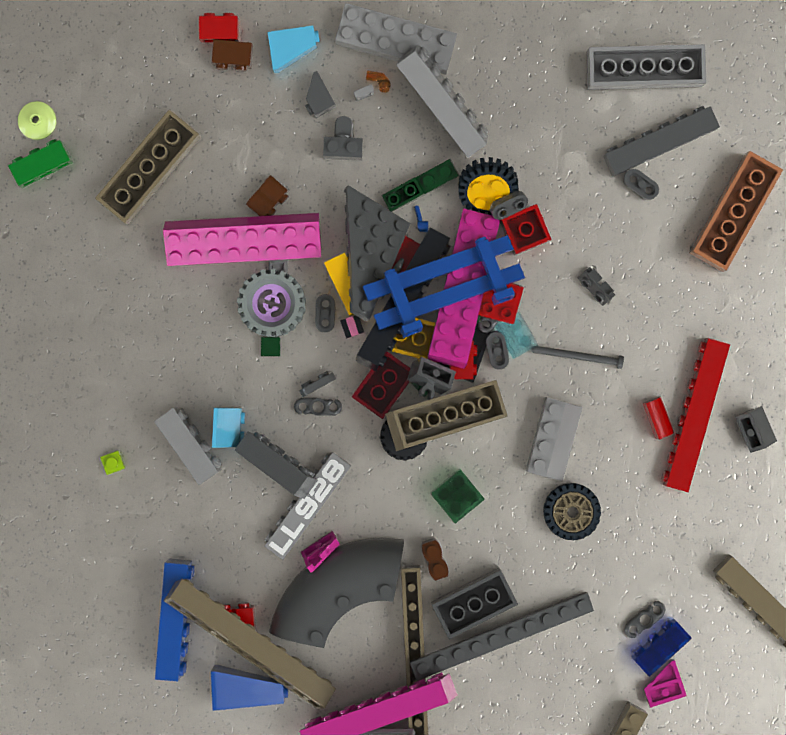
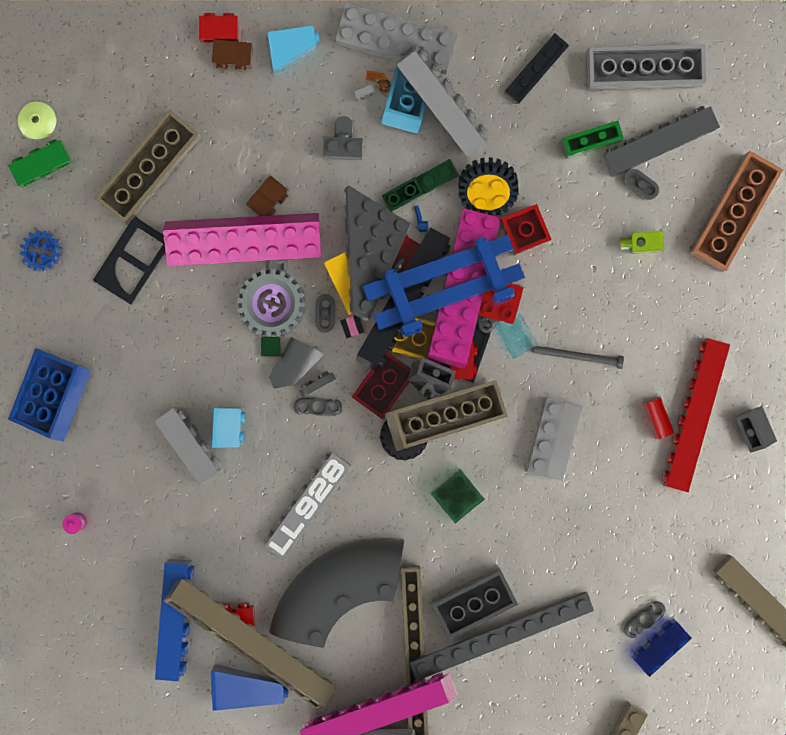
(31, 257): none -> blue gear
(49, 395): none -> blue slope
(74, 523): none -> dark pink piece
(107, 274): none -> black window
(113, 462): lime plate -> none
(276, 465): dark grey brick -> none
(293, 363): none -> dark grey panel
(318, 97): dark grey slope -> none
(319, 551): dark pink wing -> none
(404, 105): none -> medium azure slope
(433, 554): reddish brown brick -> none
(497, 349): dark grey plate -> none
(508, 205): dark grey plate -> none
(536, 68): none -> black plate
(587, 513): wheel -> none
(592, 139): none -> green brick
(601, 293): dark grey hinge -> none
(653, 244): none -> lime torso
(665, 686): dark pink wing -> none

